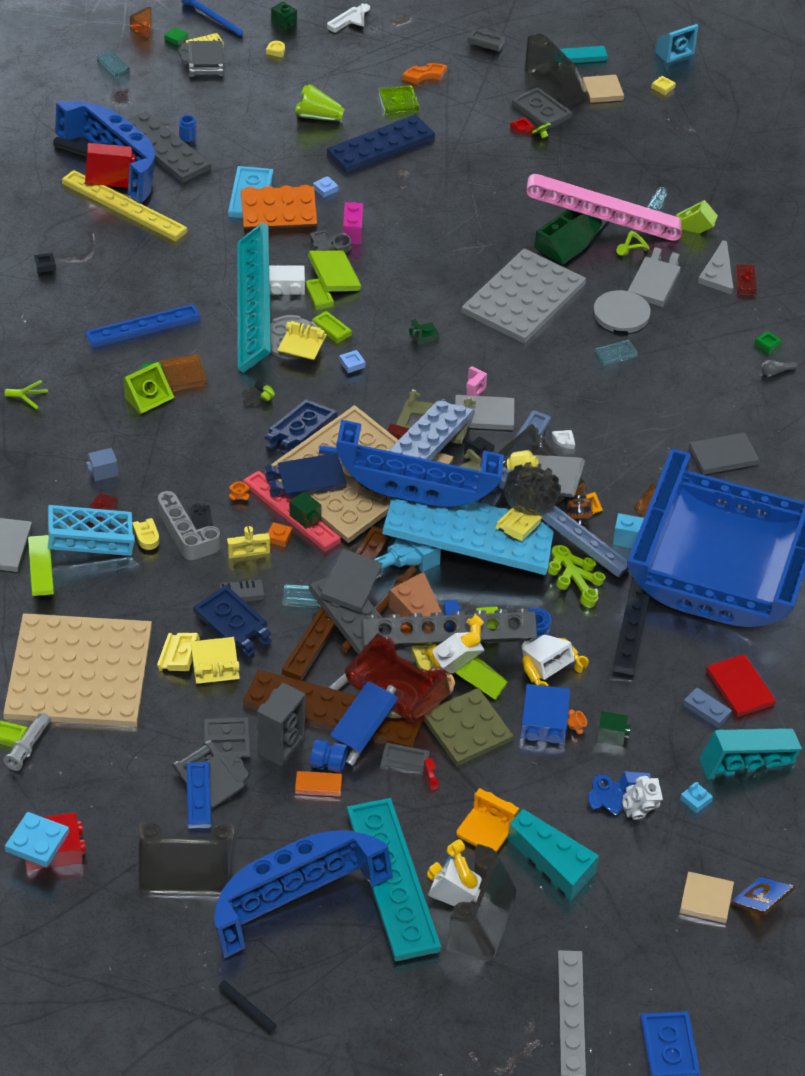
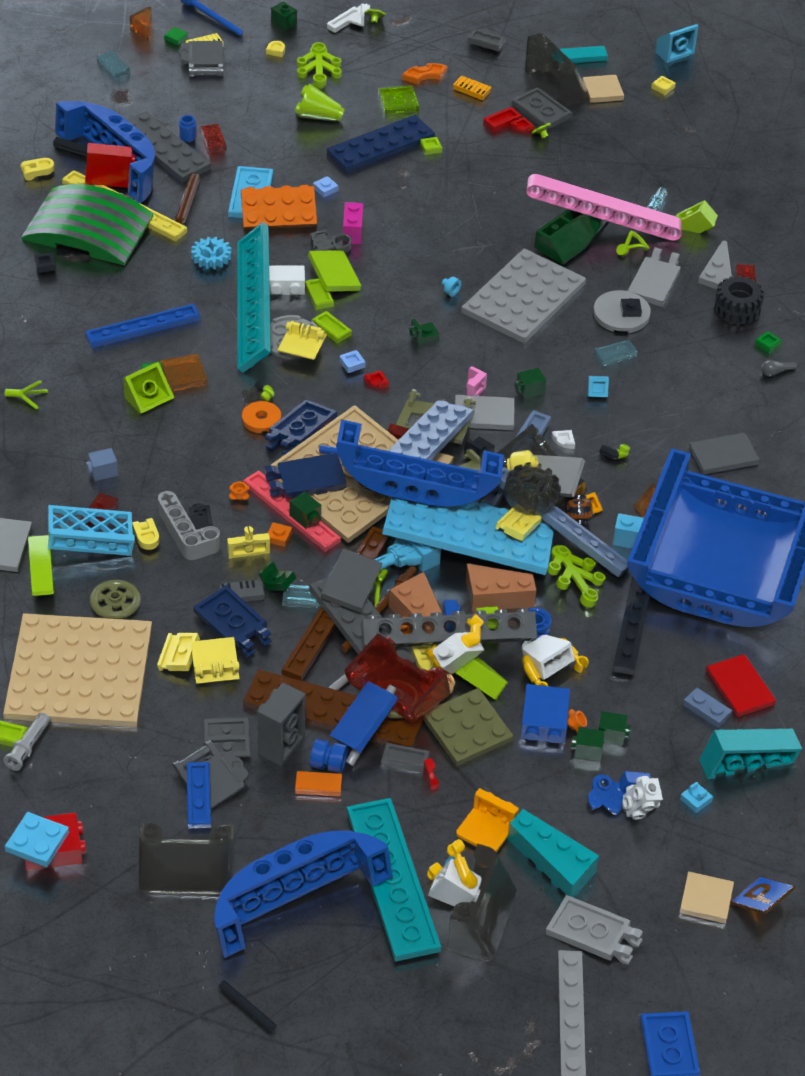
(37, 167): none -> light yellow plate
(90, 221): none -> slope
(120, 601): none -> olive plate
(187, 198): none -> reddish brown axle
(211, 252): none -> medium azure gear
(213, 138): none -> clear red plate
(257, 409): none -> orange tile
(276, 579): none -> dark green bracket
(318, 51): none -> lime plant
(375, 14): none -> lime plant
(376, 380): none -> red tile
(382, 574): none -> lime plant
(431, 146): none -> lime tile
(451, 286): none -> medium azure tile
(472, 88): none -> light orange tile
(499, 588): none -> nougat wedge
(501, 119): none -> red tile
(530, 383): none -> dark green brick
(588, 744): none -> dark green brick
(594, 930): none -> light grey tile
(598, 386): none -> medium azure tile
(615, 454): none -> arm
(630, 307): none -> black plate
(739, 300): none -> black tyre

